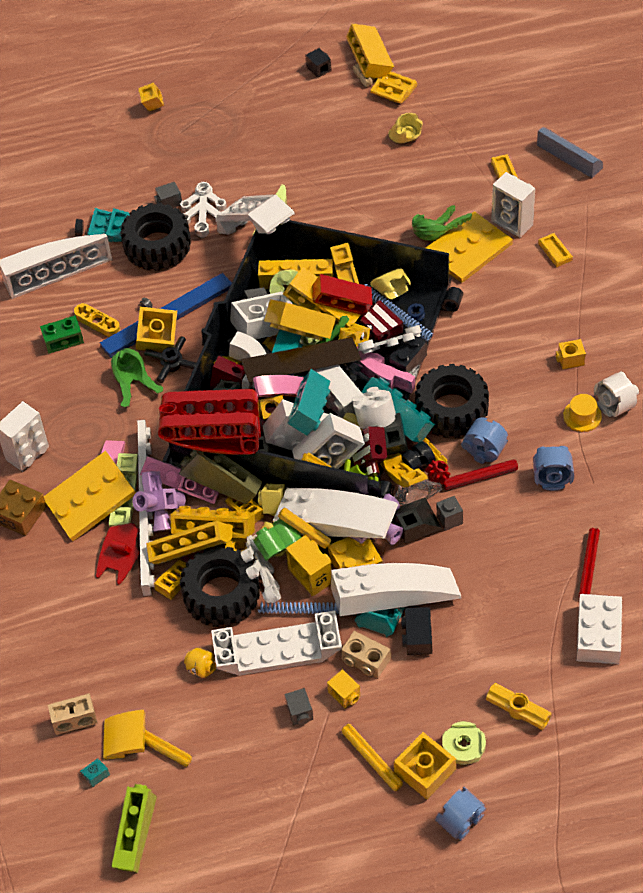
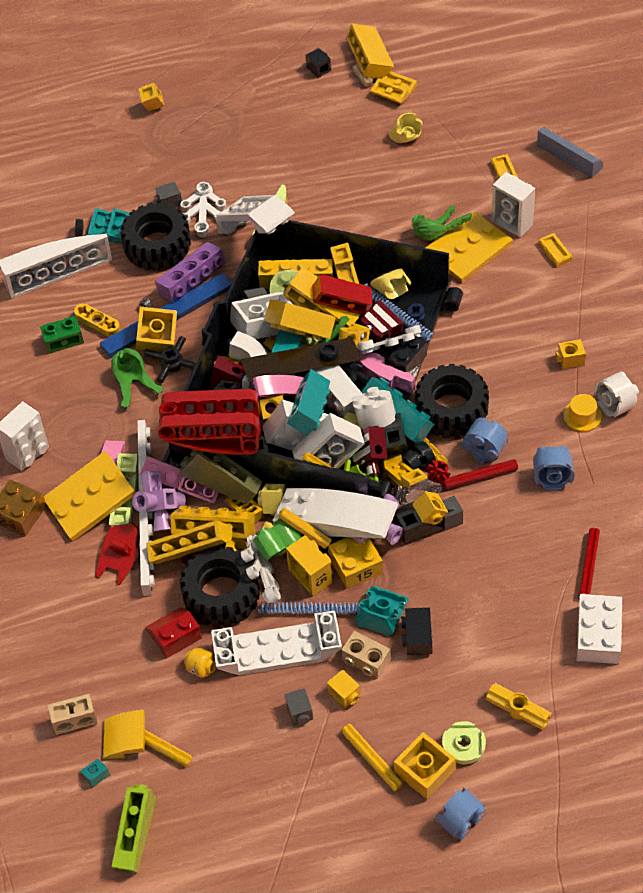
(160, 583): yellow slope -> none
(174, 631): none -> red slope
(190, 272): none -> medium lavender brick
(328, 351): none -> black tile
(391, 586): white slope -> none
(430, 508): none -> yellow brick

